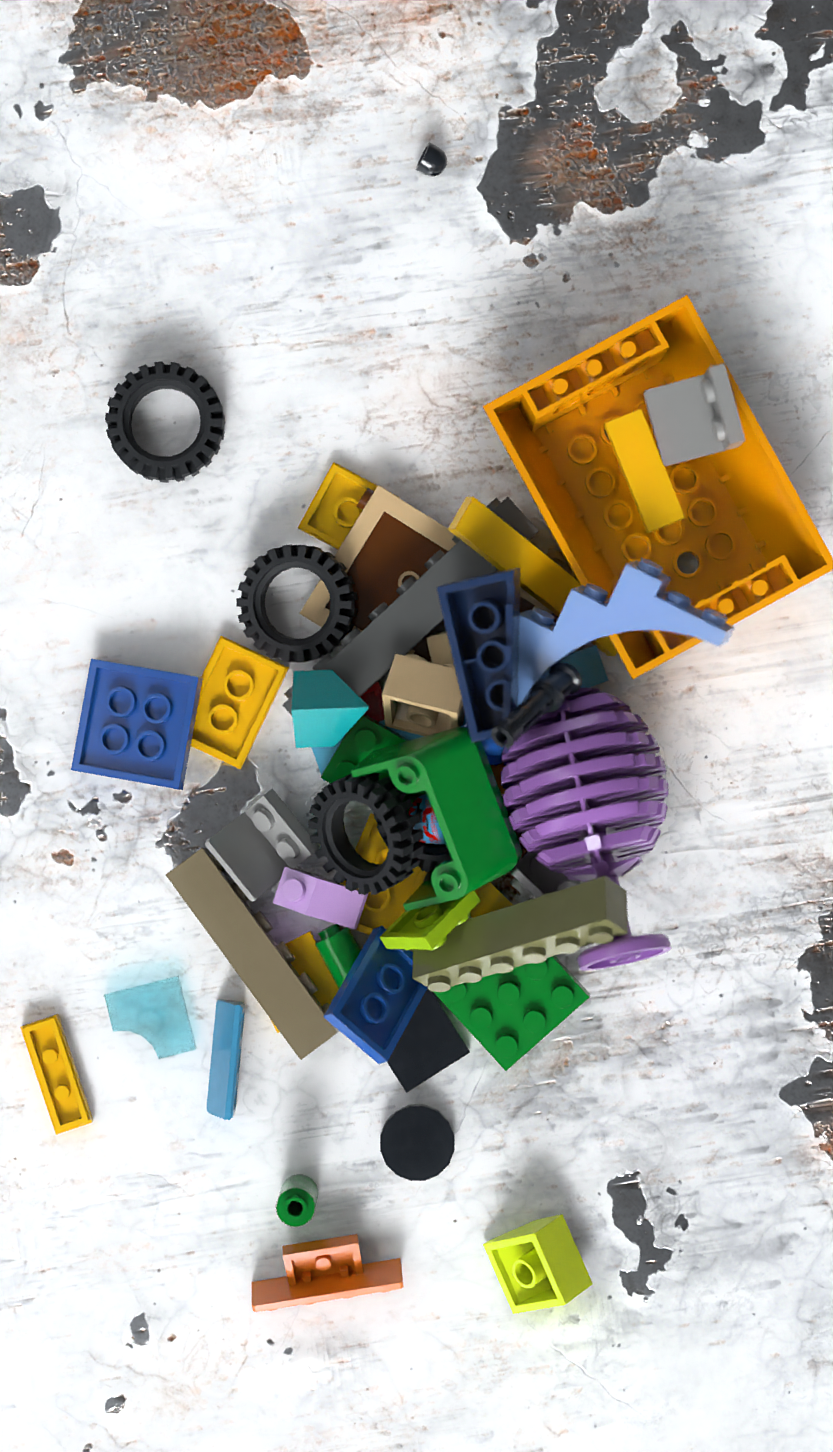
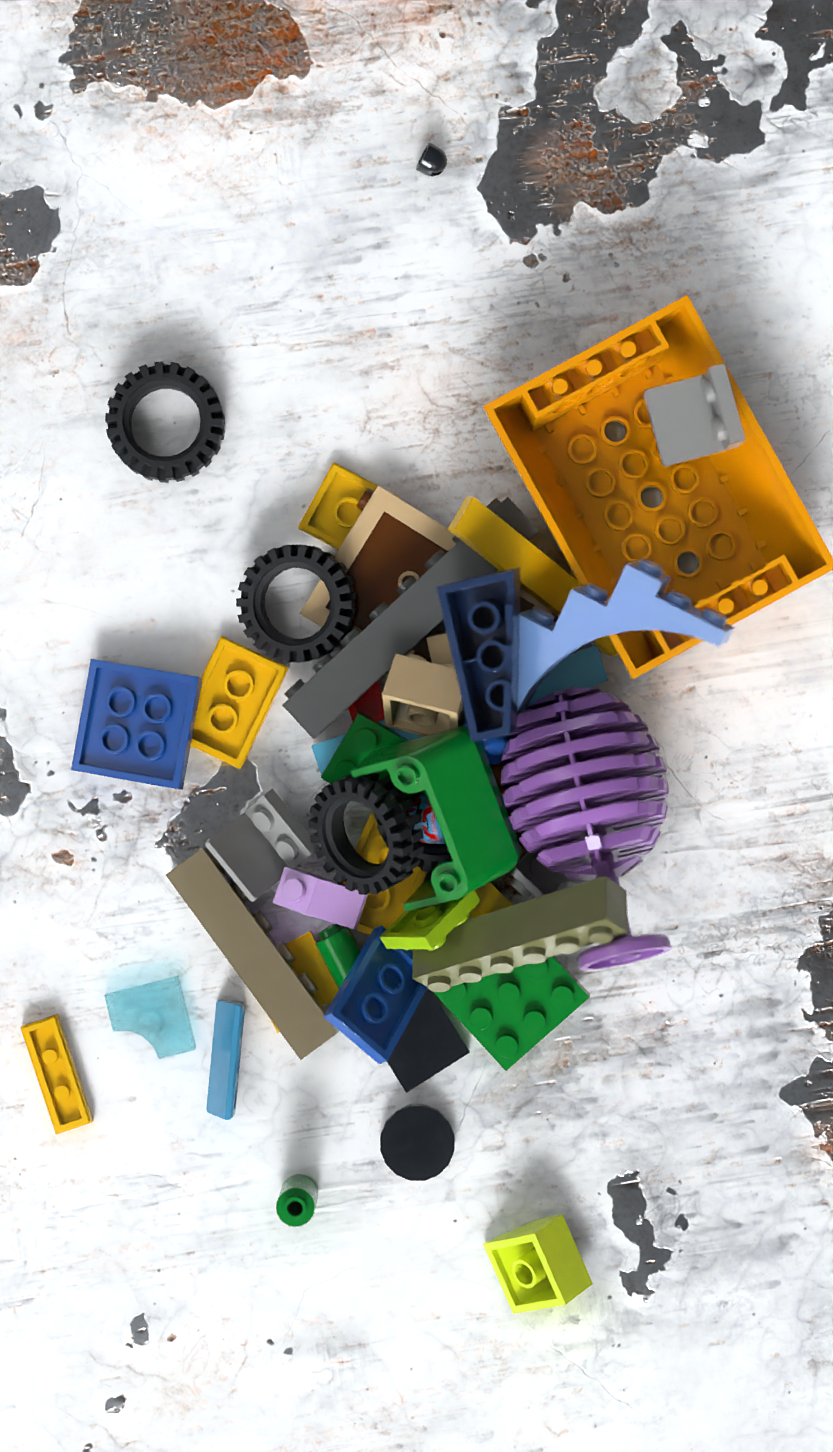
(323, 708): teal slope -> none
(325, 1272): orange bracket -> none
(545, 697): black pin -> none
(644, 471): yellow tile -> none

